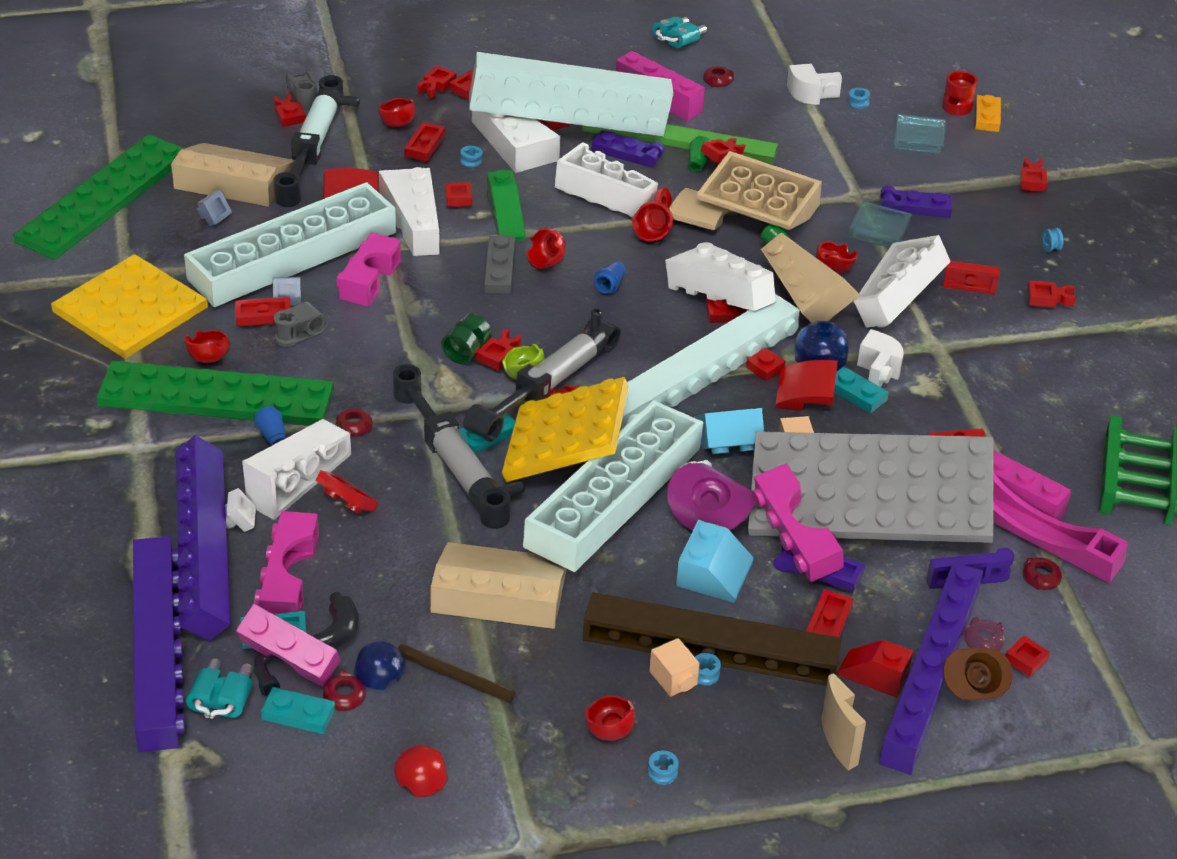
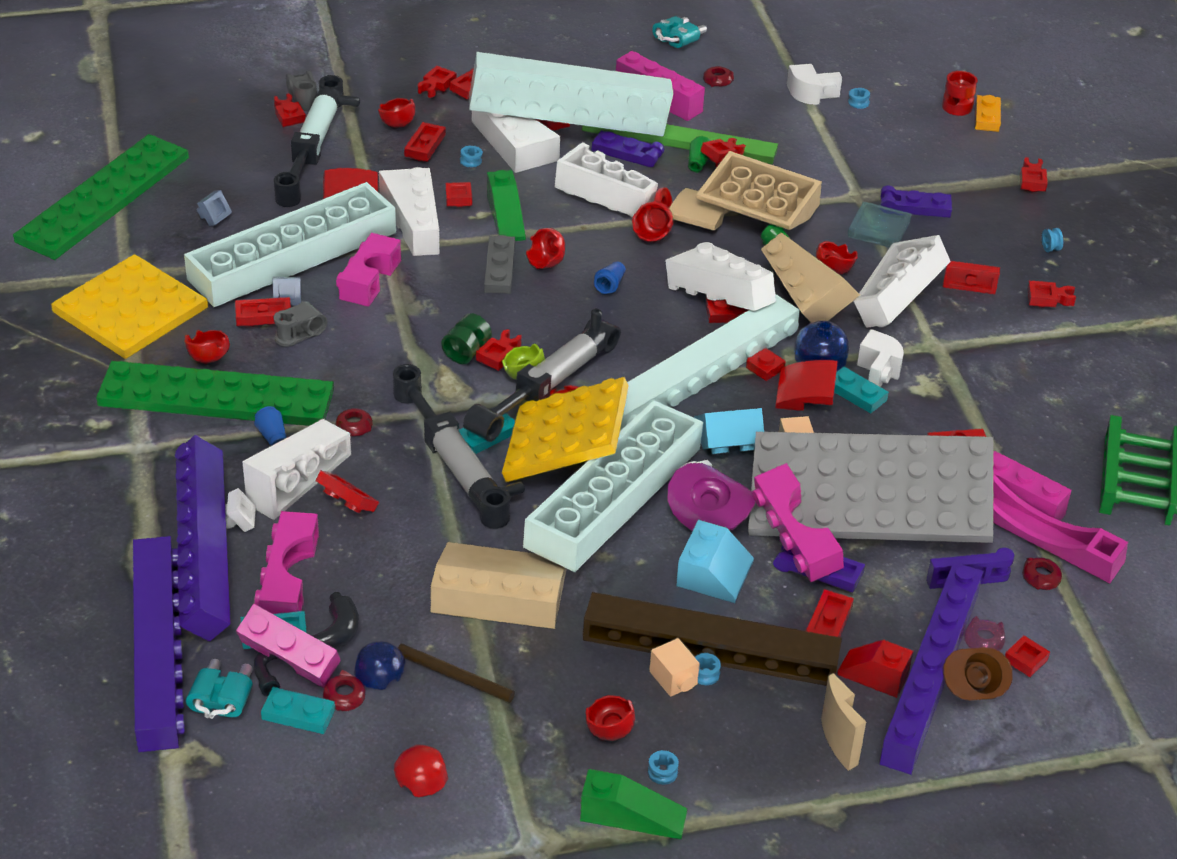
(235, 172): tan slope -> none
(627, 805): none -> green slope
(920, 133): clear light blue tile -> none

